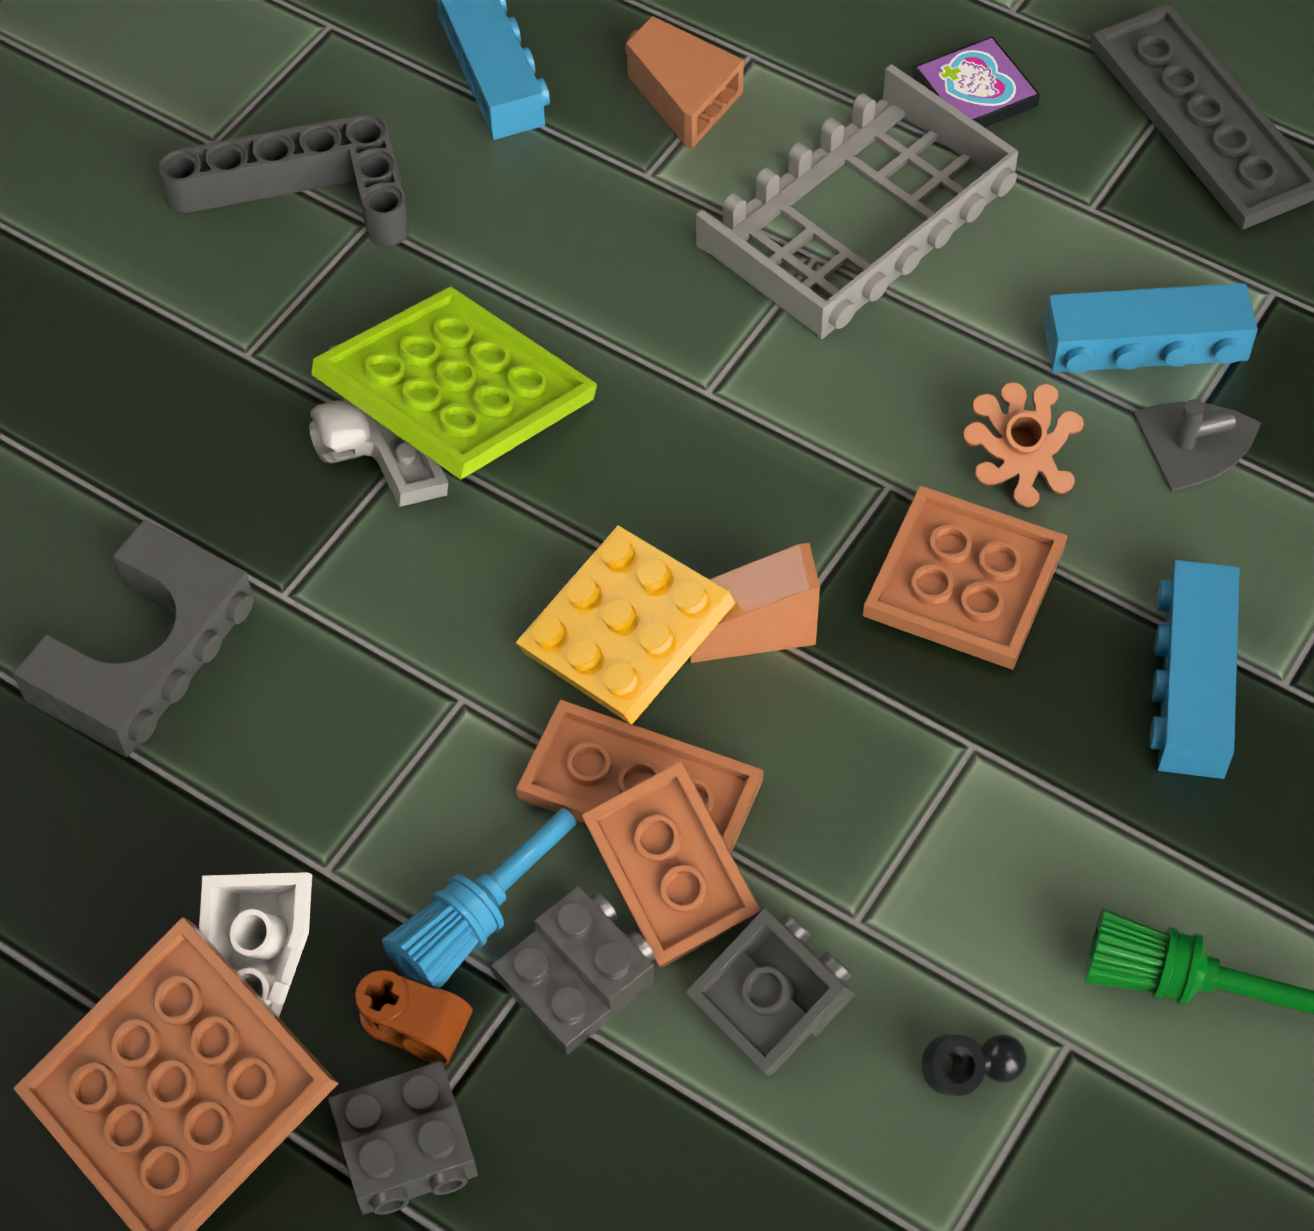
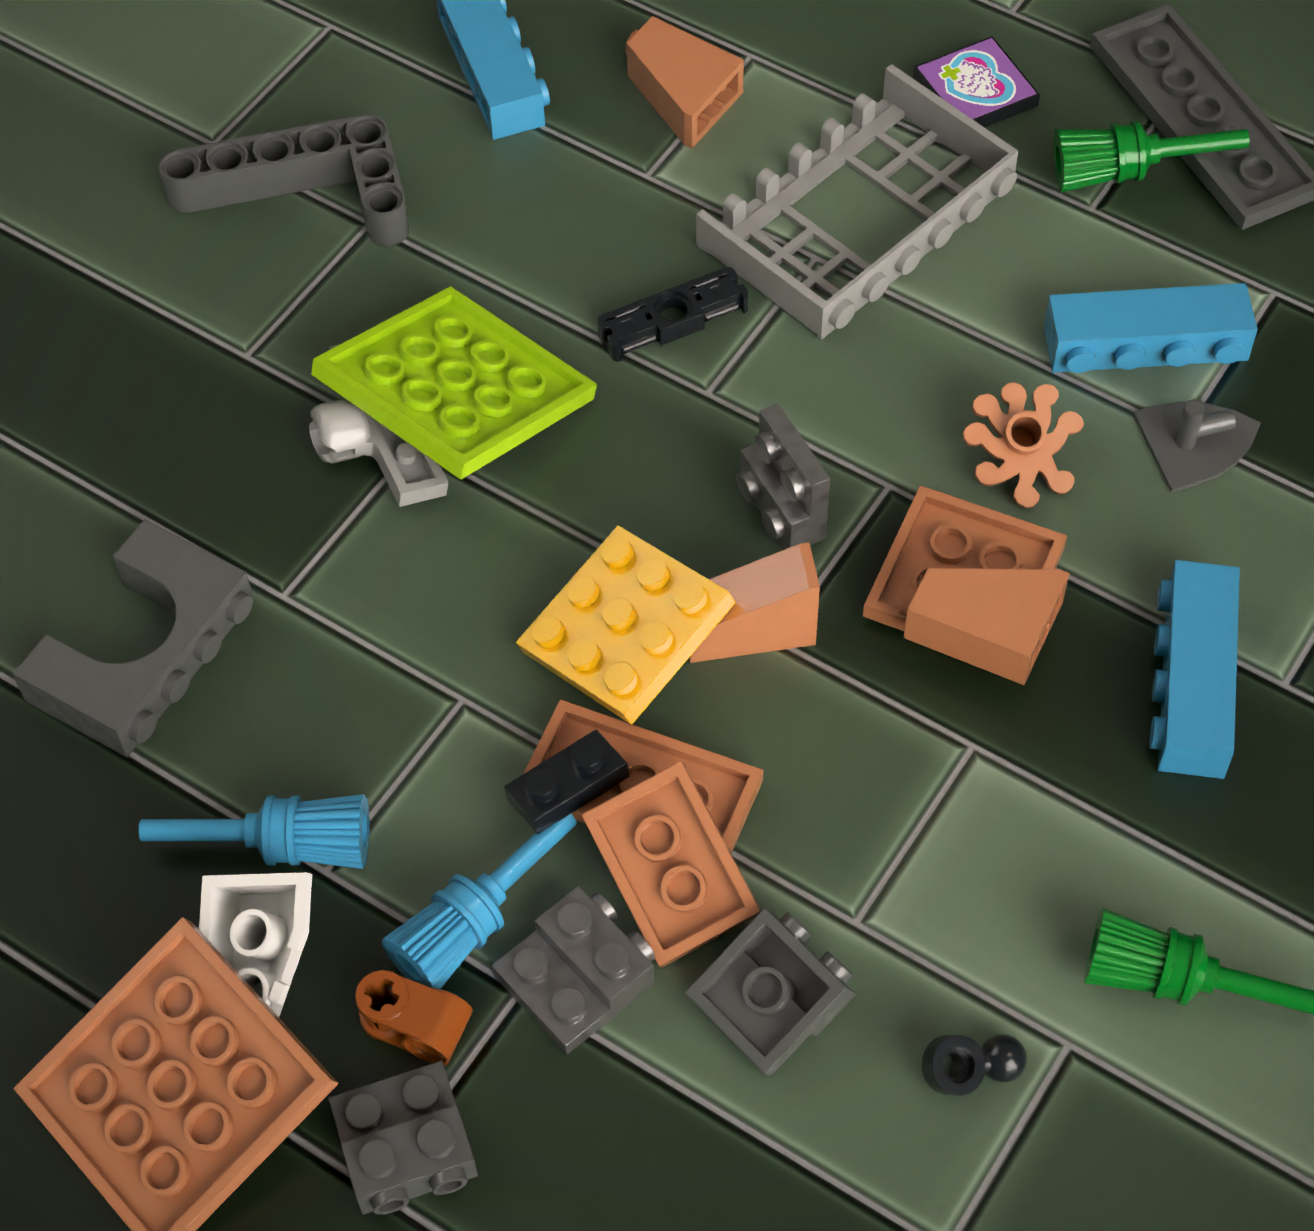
(283, 830): none -> dark azure piece
(567, 781): none -> black plate
(700, 299): none -> black piece
(785, 481): none -> flat silver plate
(985, 615): none -> nougat slope
(1126, 152): none -> green piece

